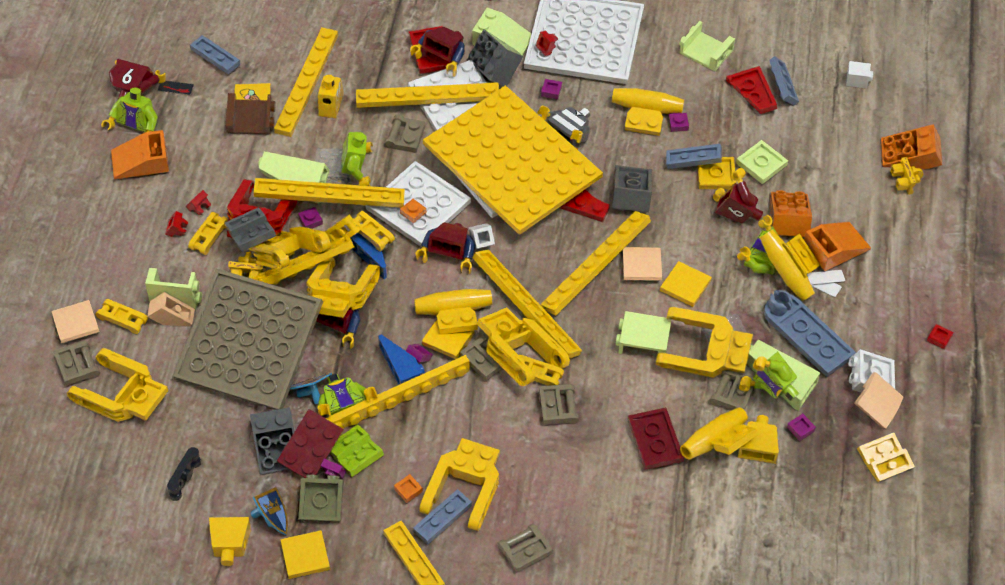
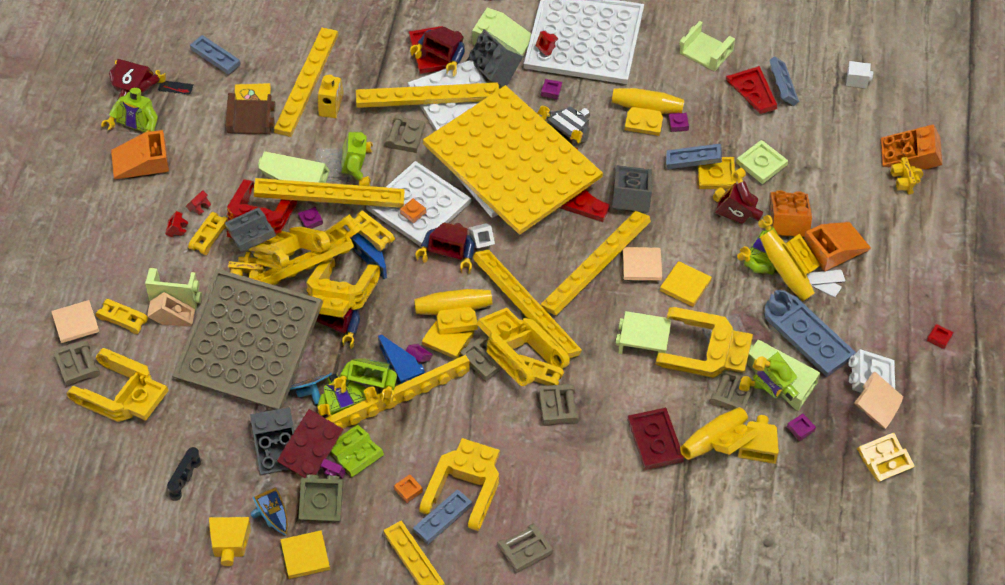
(368, 372): none -> lime torso

